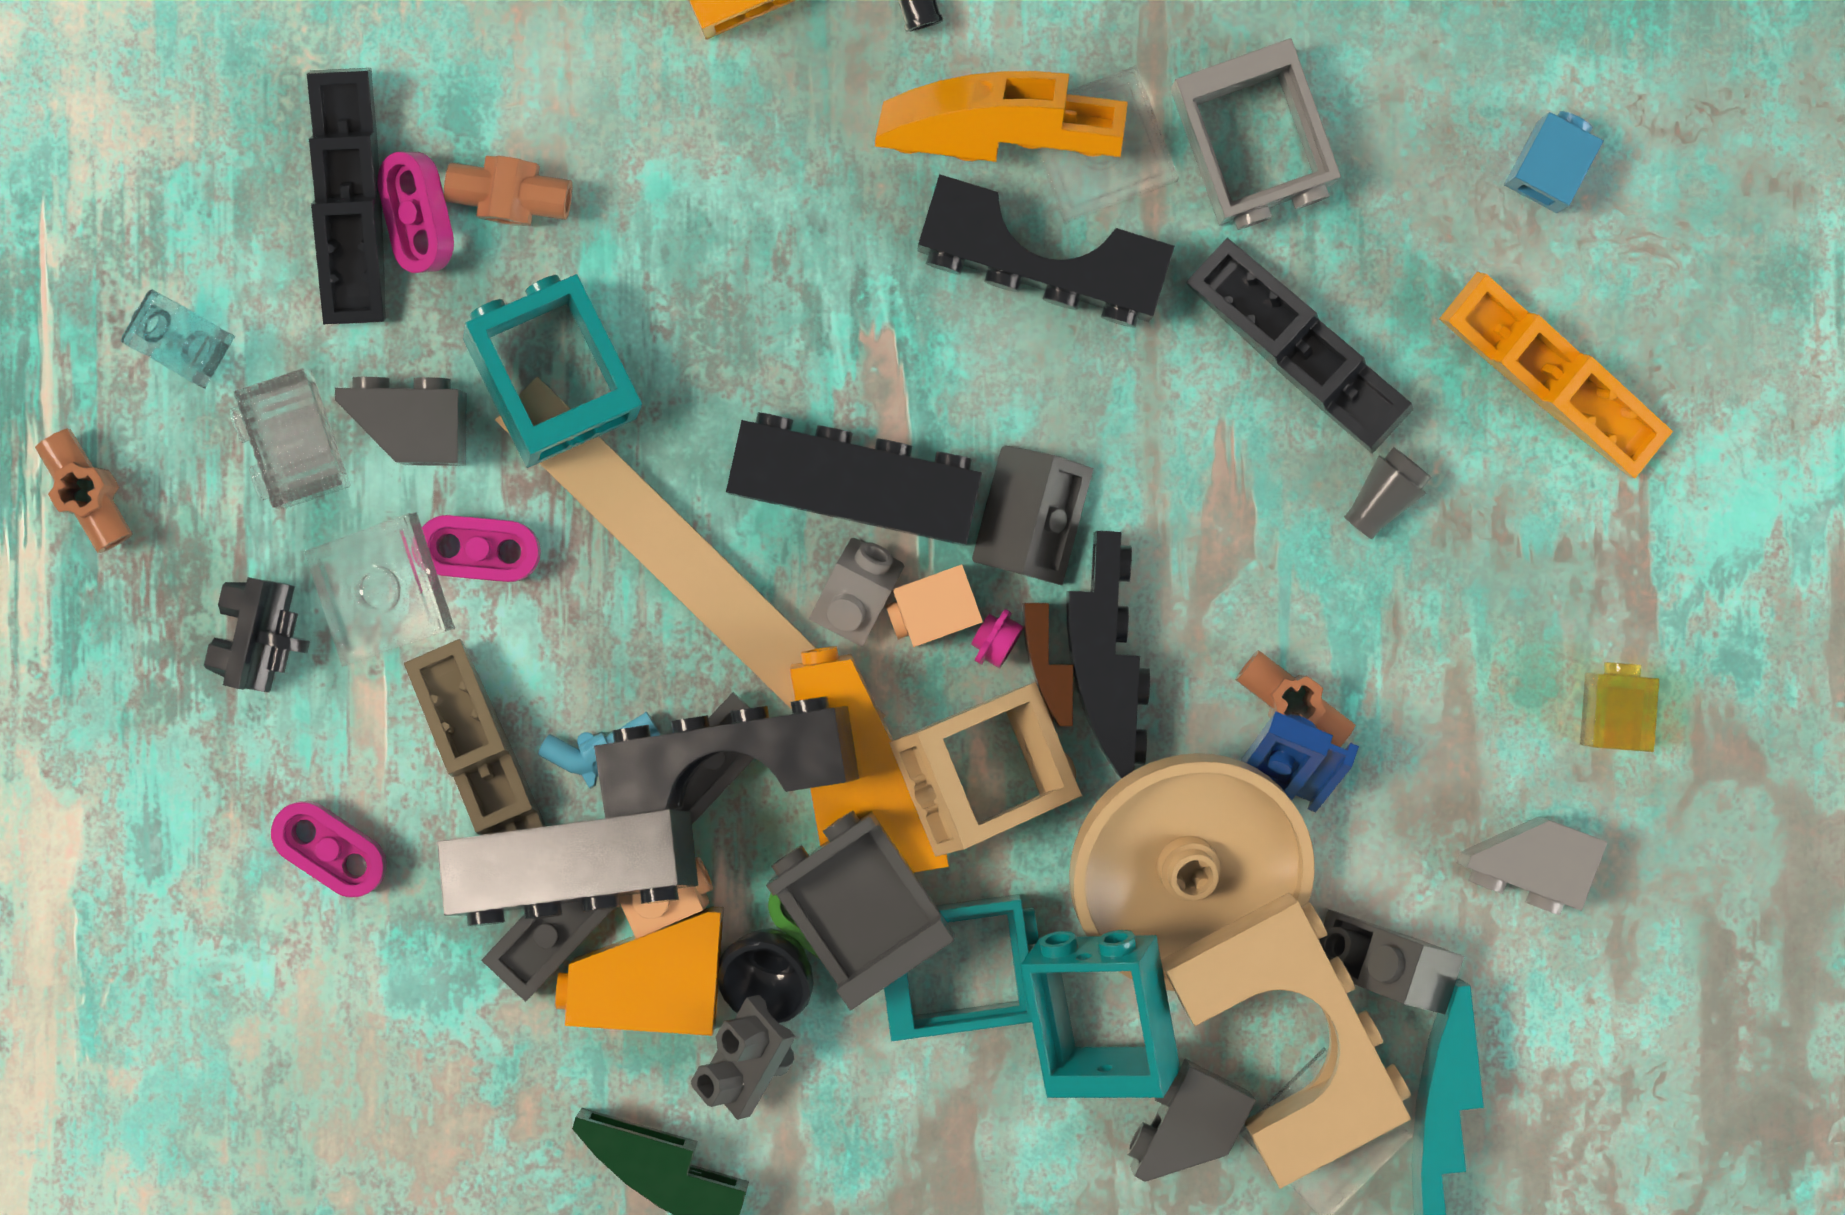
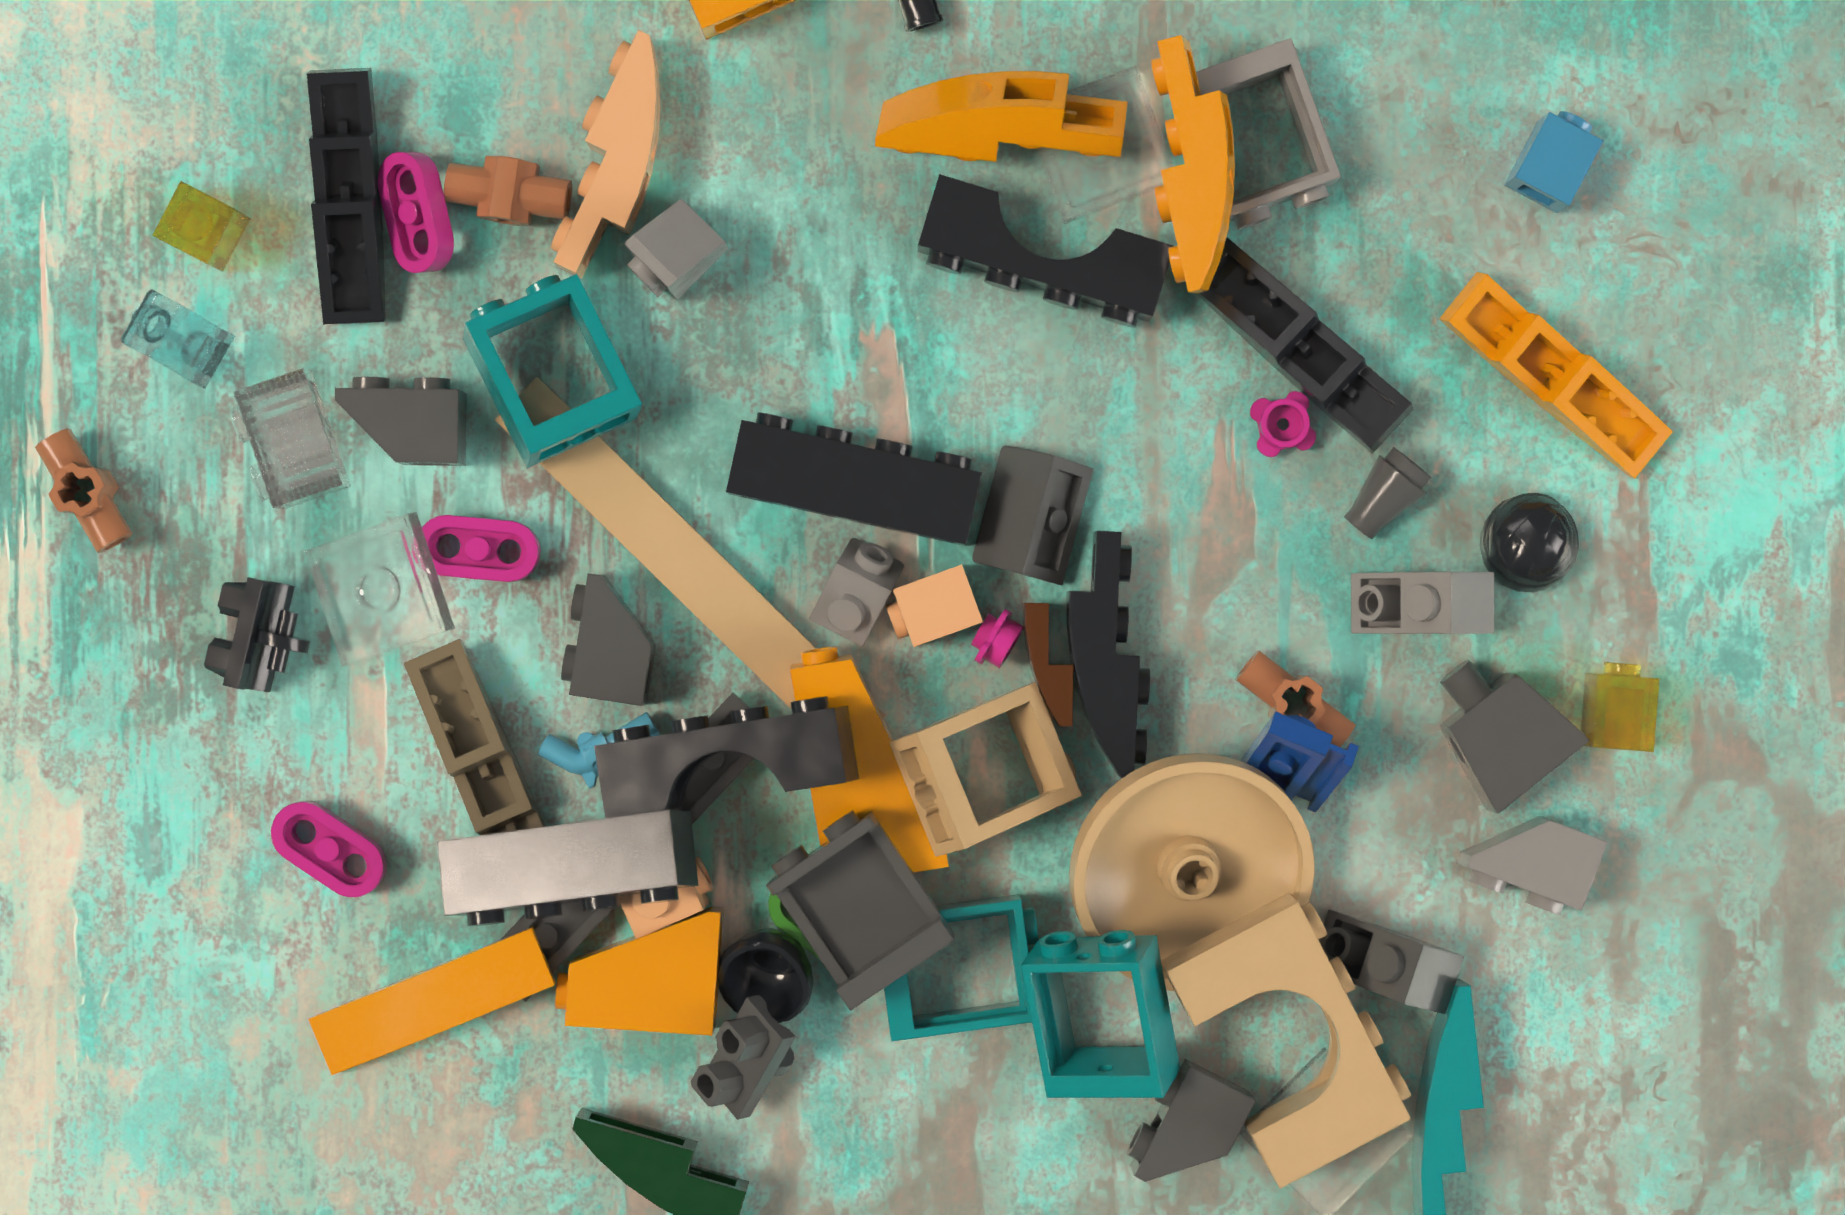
(201, 226): none -> clear yellow brick
(432, 1001): none -> light orange slope
(612, 647): none -> dark grey slope
(626, 134): none -> light nougat slope
(674, 250): none -> light grey slope
(1202, 190): none -> light orange slope
(1294, 410): none -> dark pink plate
(1422, 603): none -> light grey slope
(1505, 734): none -> dark grey torso
(1529, 542): none -> black piece

